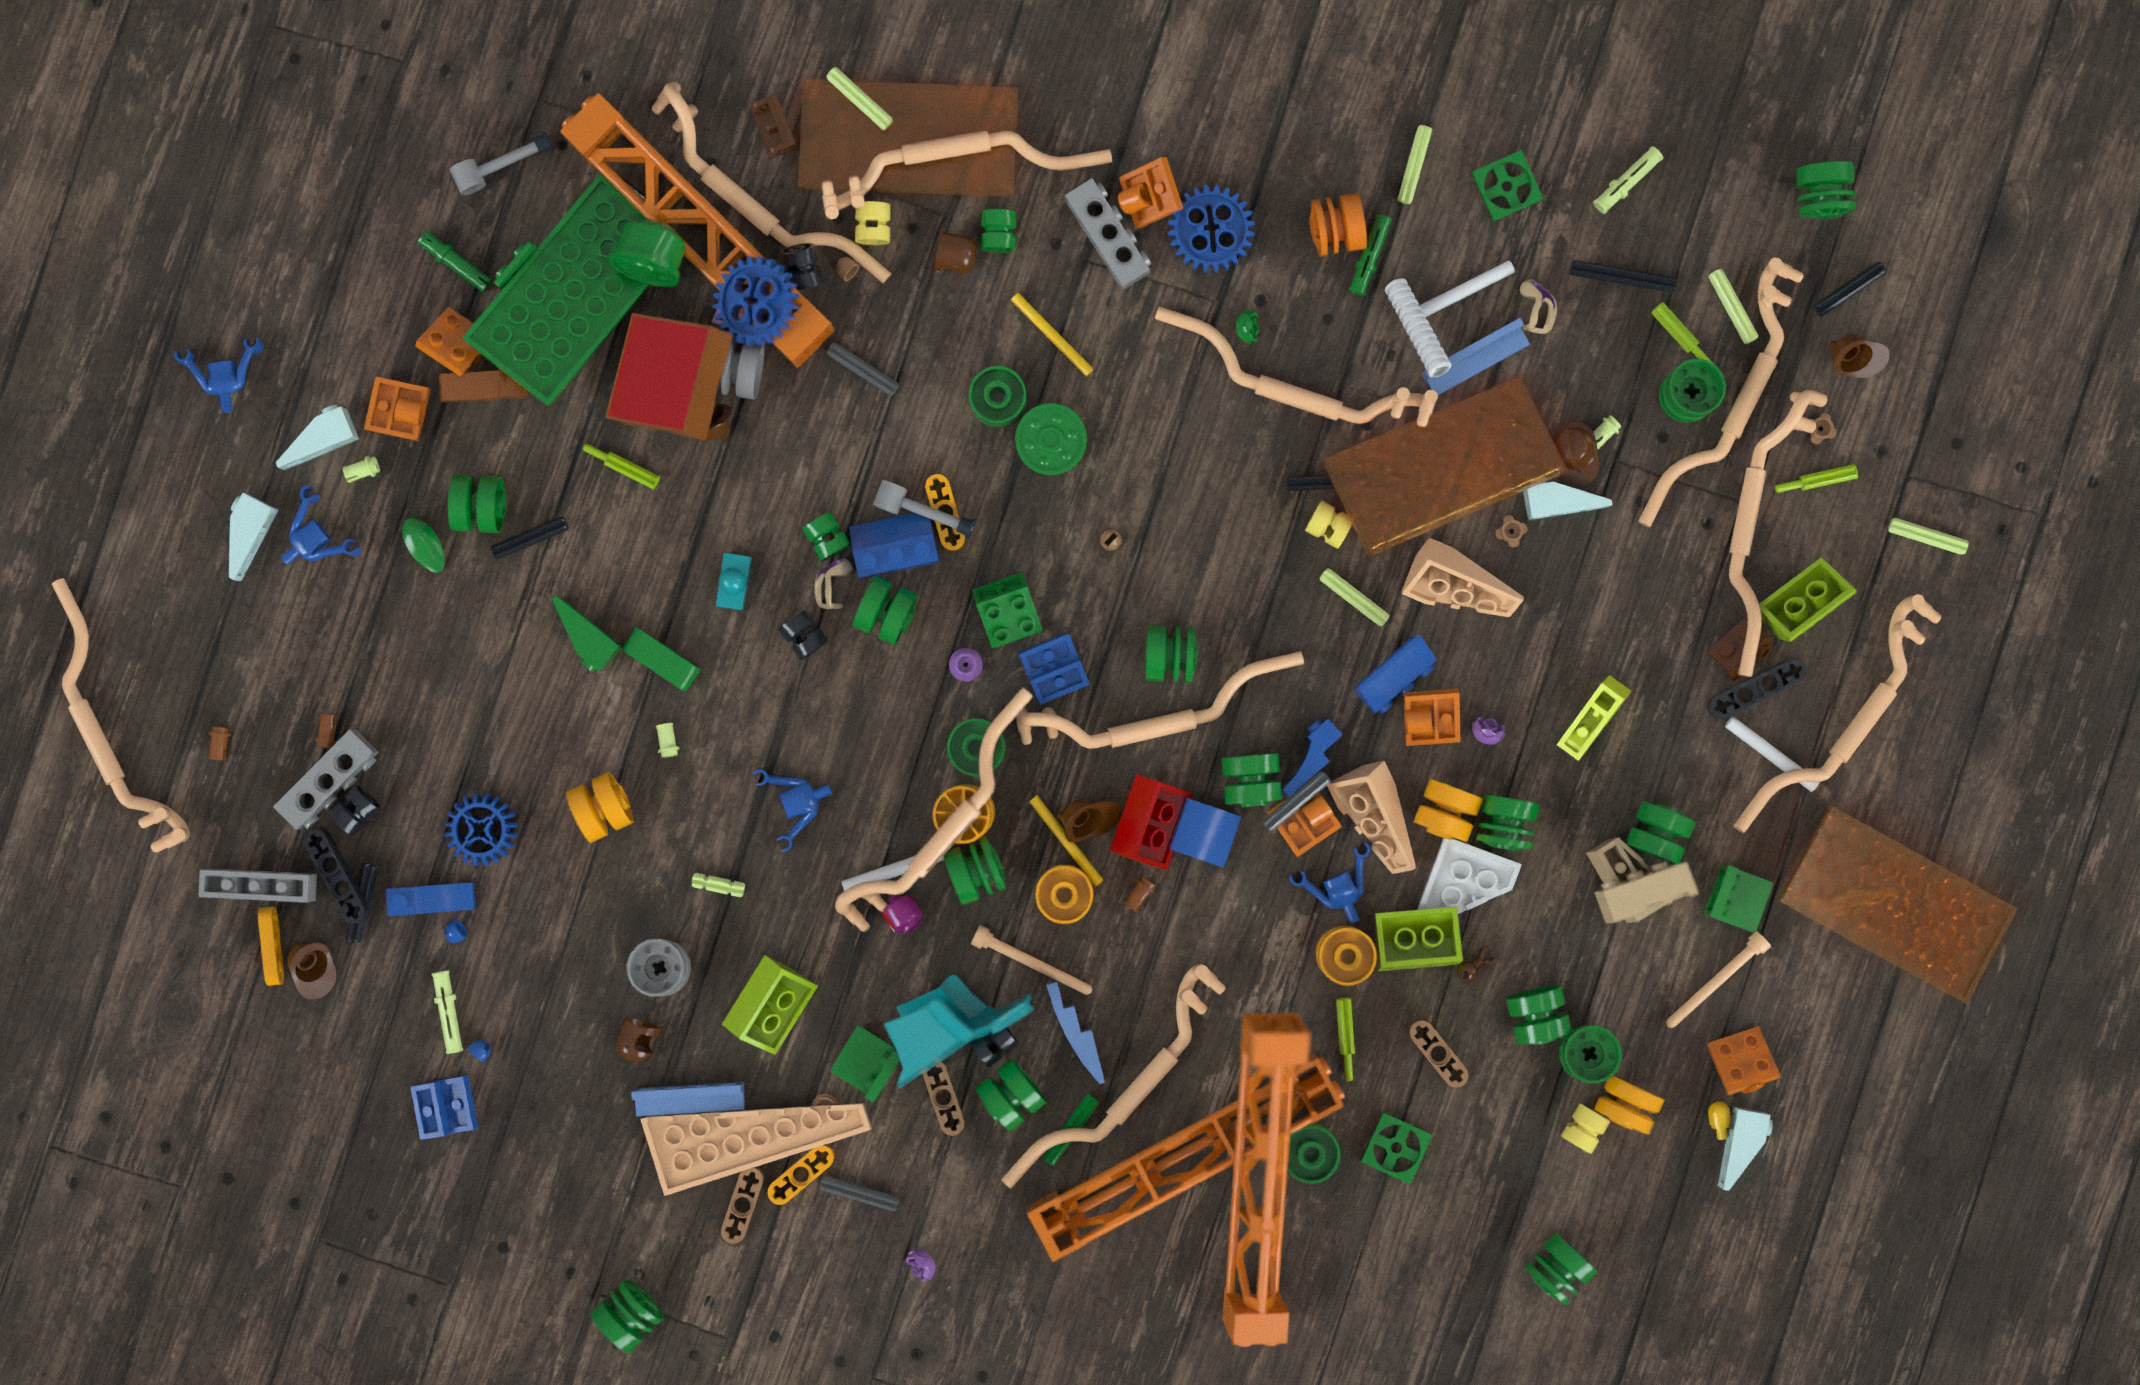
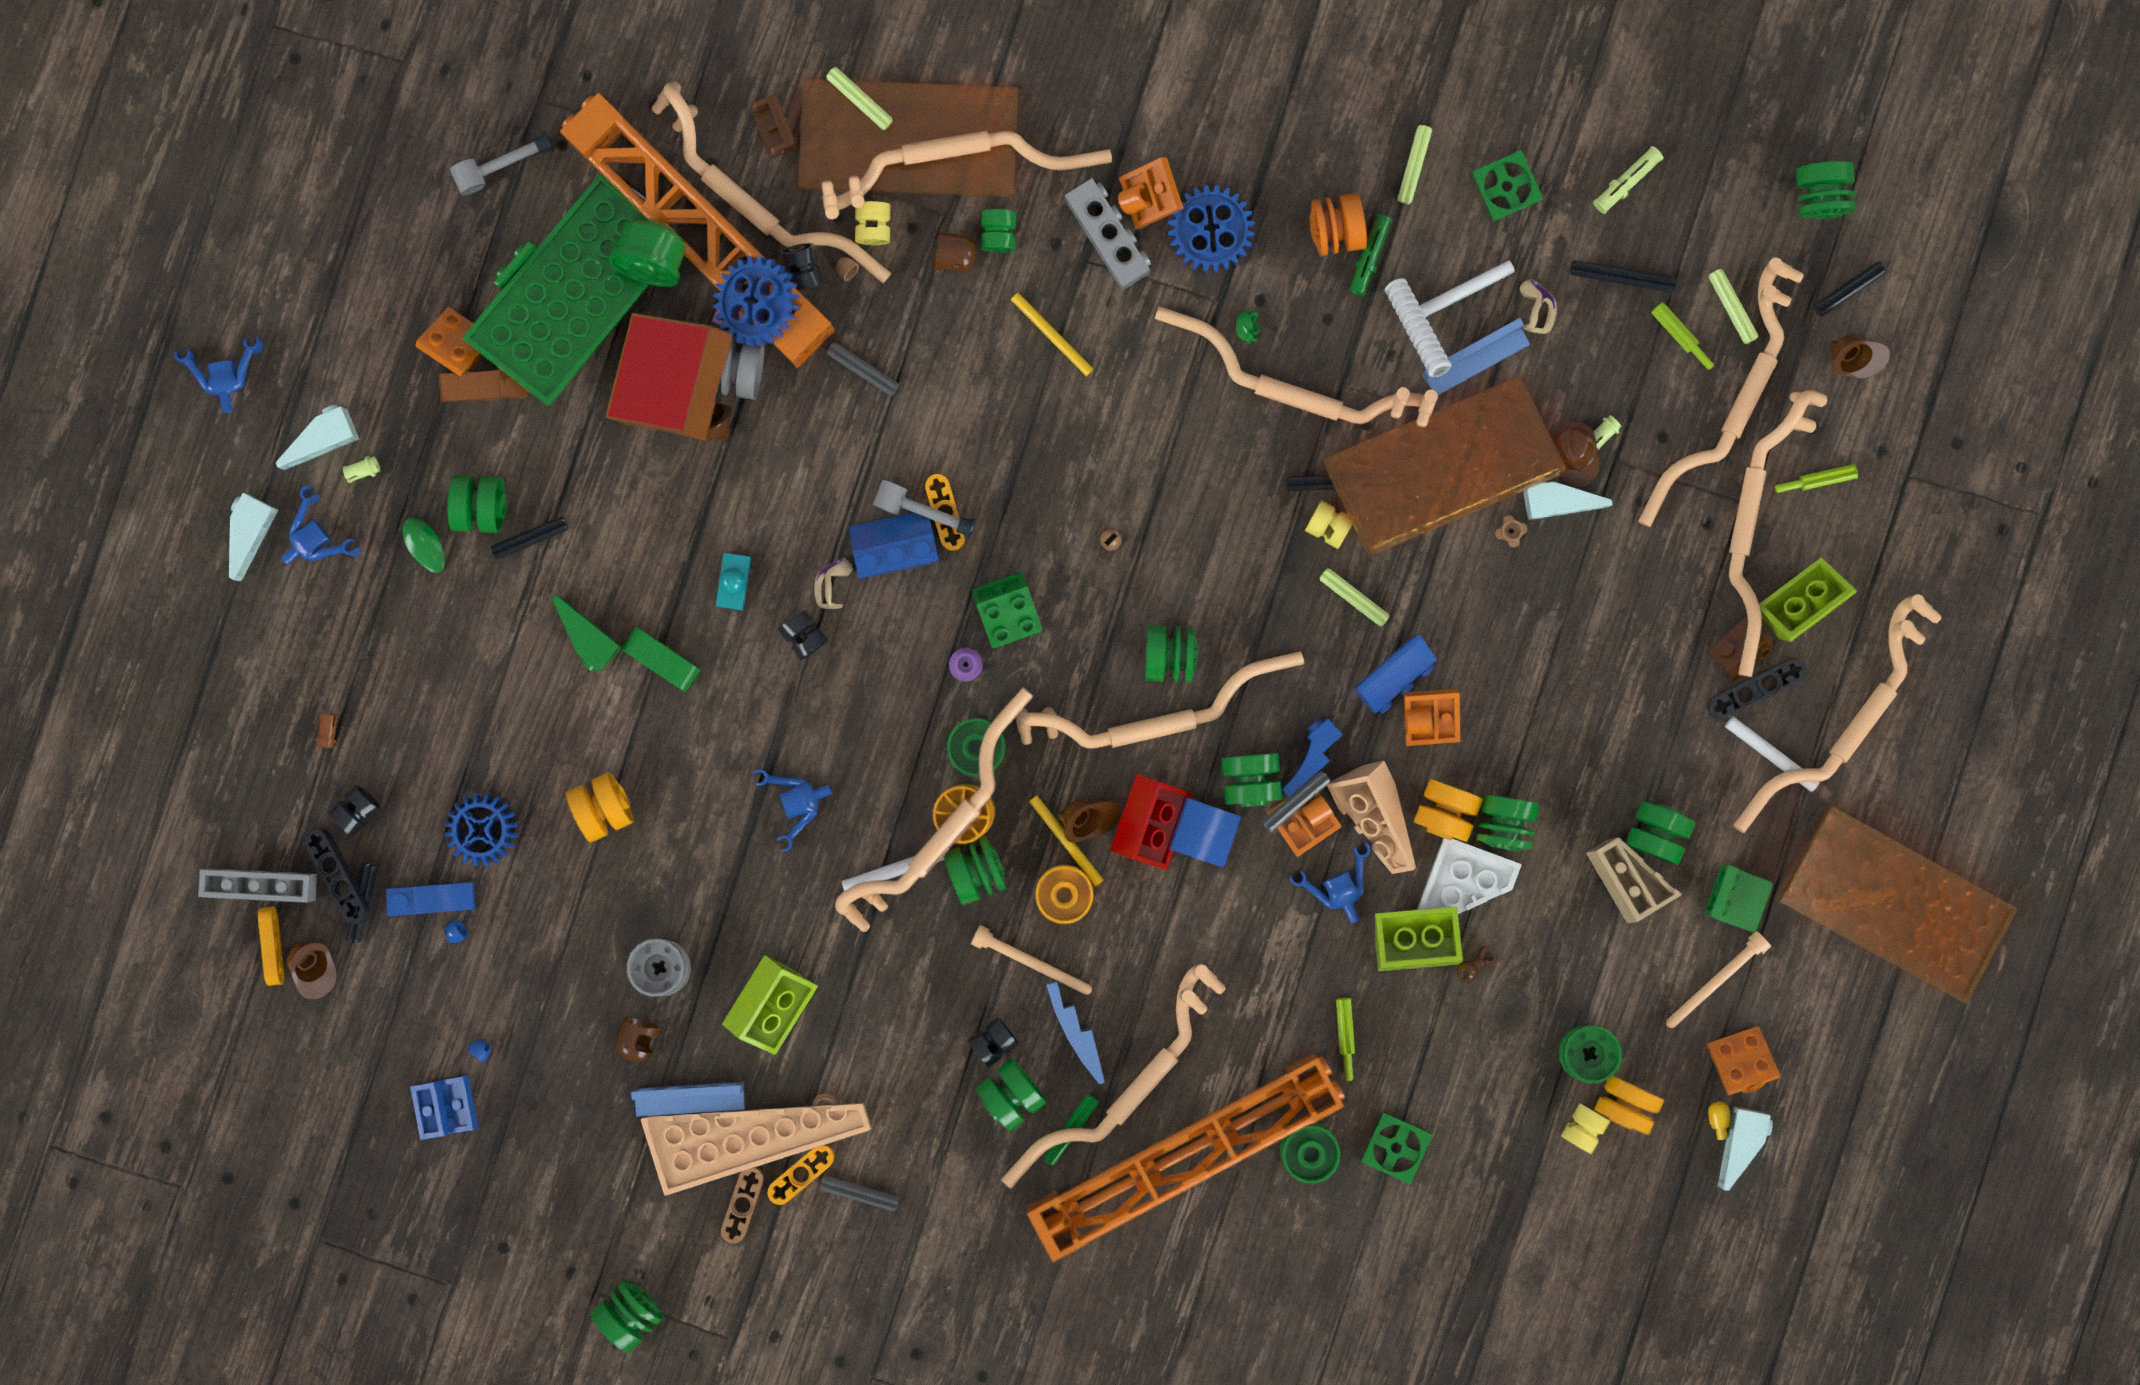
(96, 739): light nougat piece -> none
(218, 743): dark orange pin -> none
(292, 804): light grey brick -> none
(397, 409): orange plate -> none
(442, 981): yellowish green pin -> none
(446, 255): green pin -> none
(625, 467): lime axle -> none
(667, 740): yellowish green pin -> none
(718, 884): yellowish green axle -> none
(821, 528): green wheel -> none
(866, 1062): green bracket -> none
(892, 614): green wheel -> none
(902, 914): magenta head -> none
(922, 1264): medium lavender plate -> none
(943, 1023): teal piece -> none
(943, 1118): medium nougat beam -> none
(997, 396): green wheel -> none
(1051, 439): green wheel -> none
(1054, 668): blue slope -> none
(1140, 894): dark orange pin -> none
(1275, 1045): orange piece -> none
(1346, 955): light orange wheel -> none
(1445, 1073): medium nougat beam -> none
(1451, 578): light nougat wedge -> none
(1488, 731): medium lavender plate -> none
(1540, 1022): green wheel -> none
(1560, 1269): green wheel -> none
(1594, 717): neon yellow slope -> none
(1645, 891): tan wedge -> none
(1699, 378): green wheel -> none
(1828, 429): medium nougat plate -> none
(1928, 536): yellowish green axle -> none

